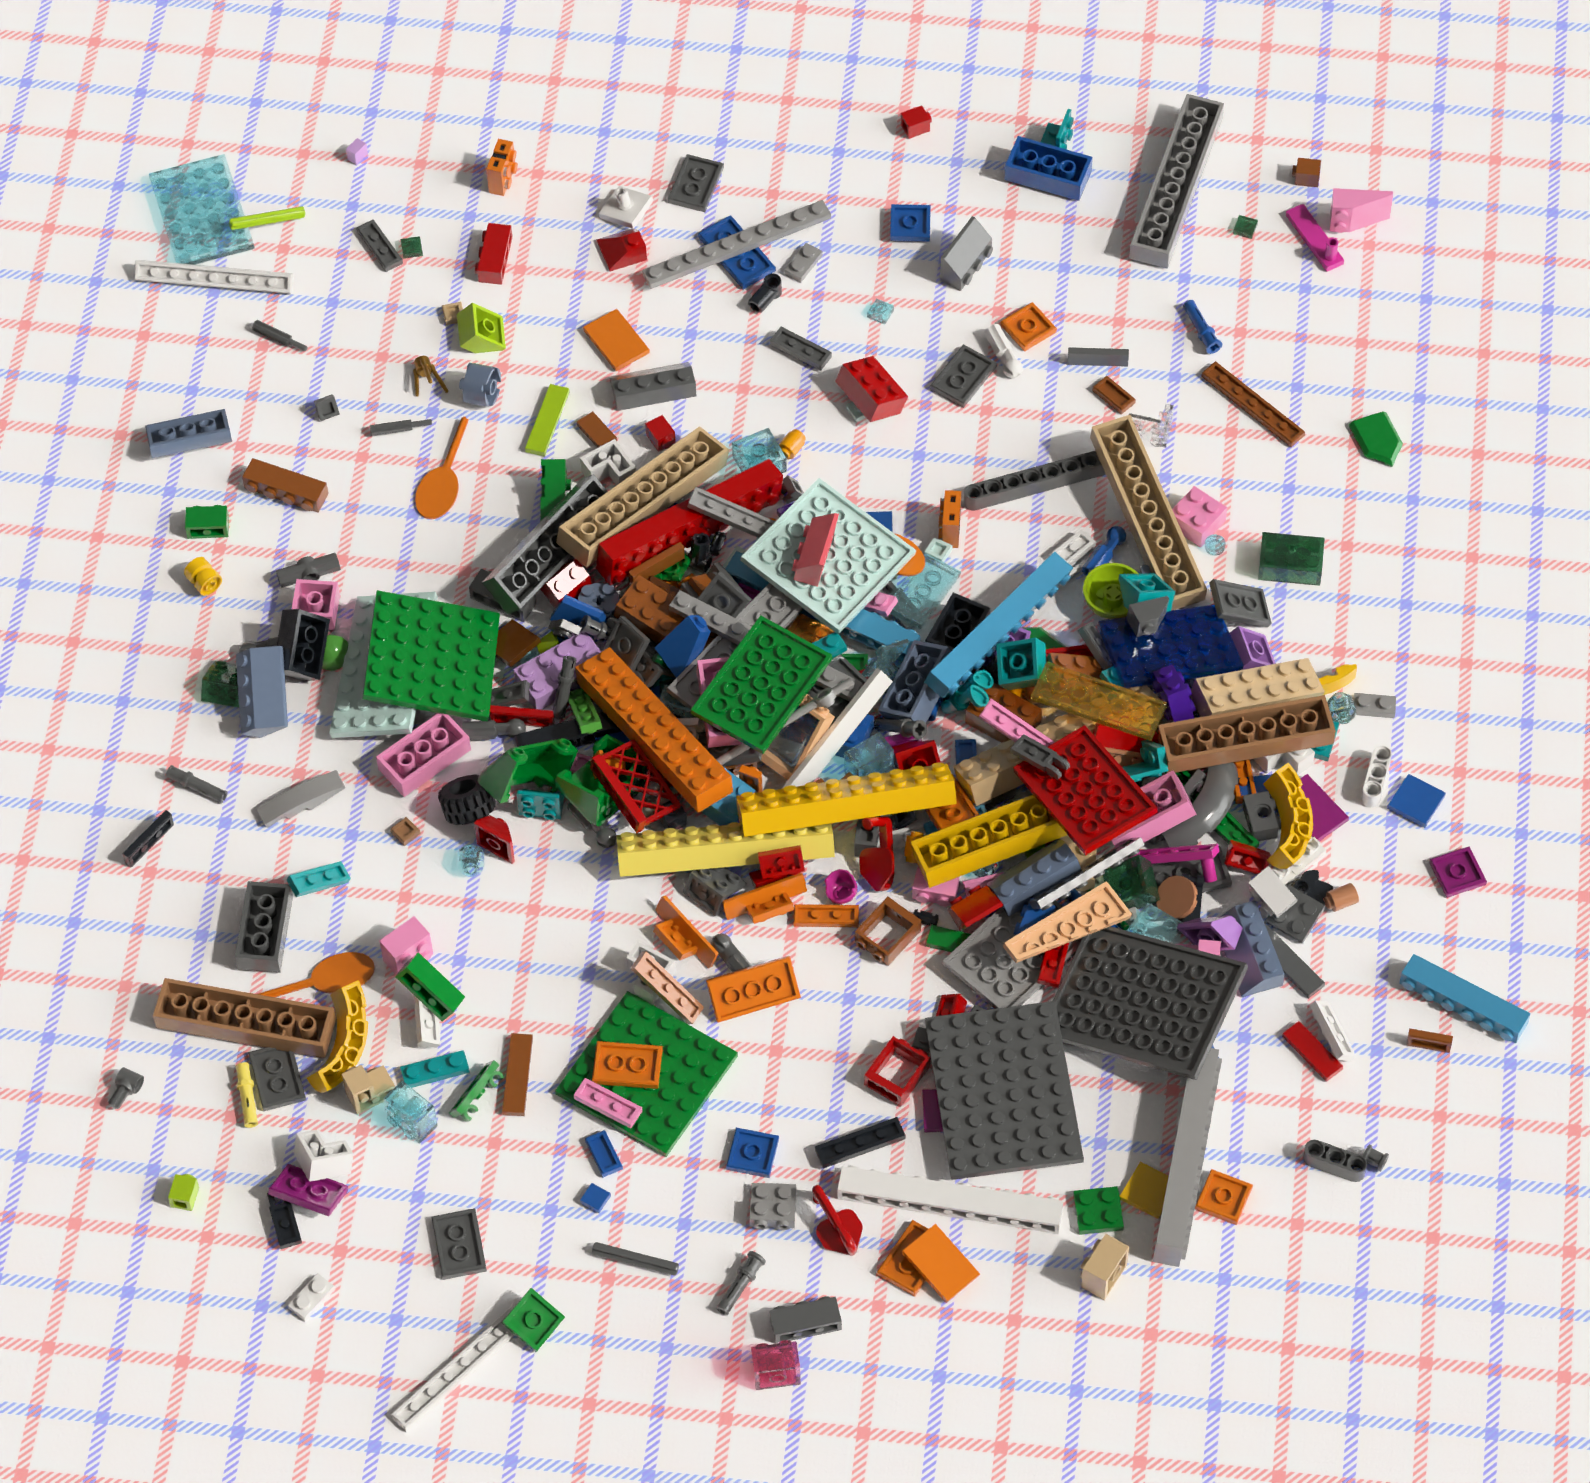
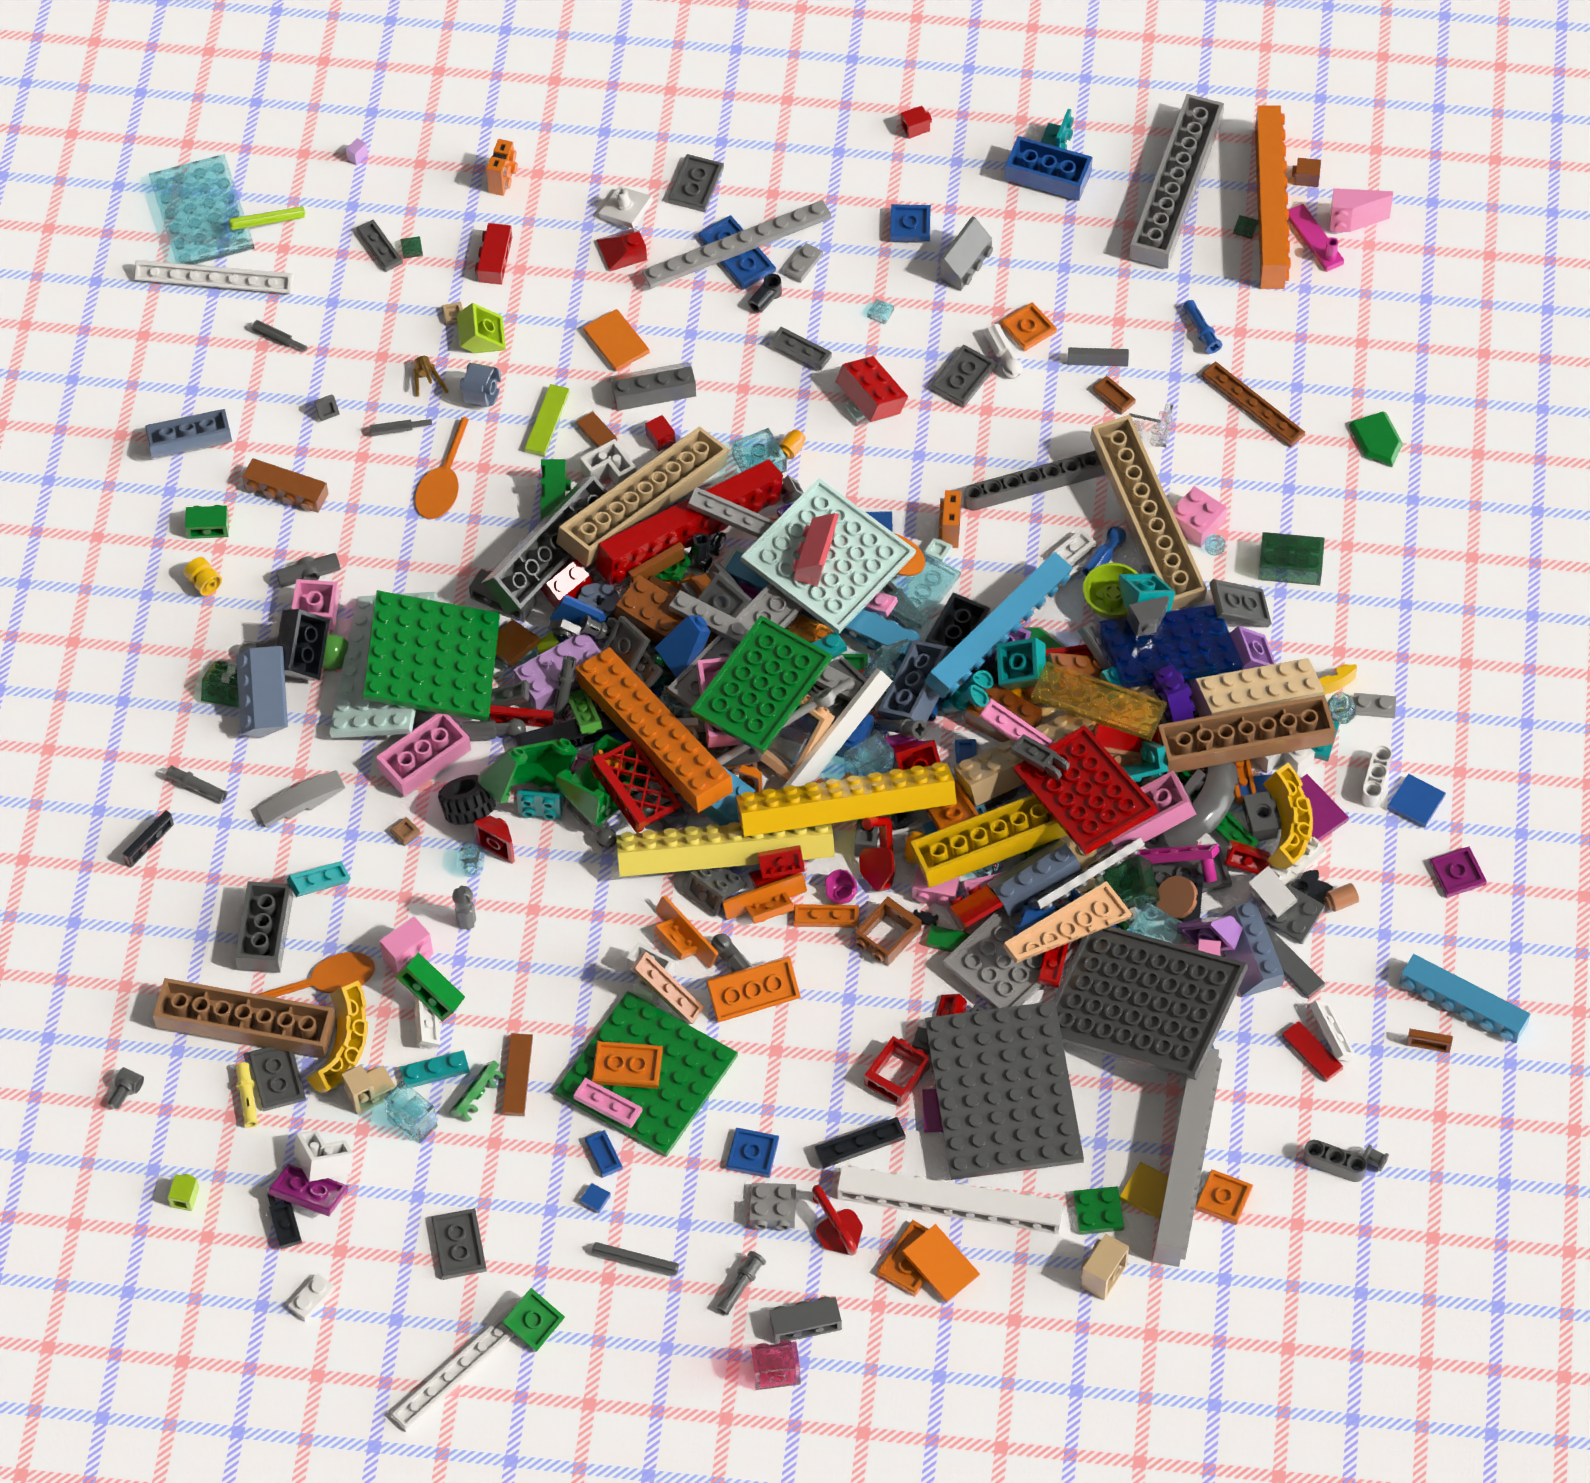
(464, 907): none -> dark grey piece
(1272, 197): none -> orange brick

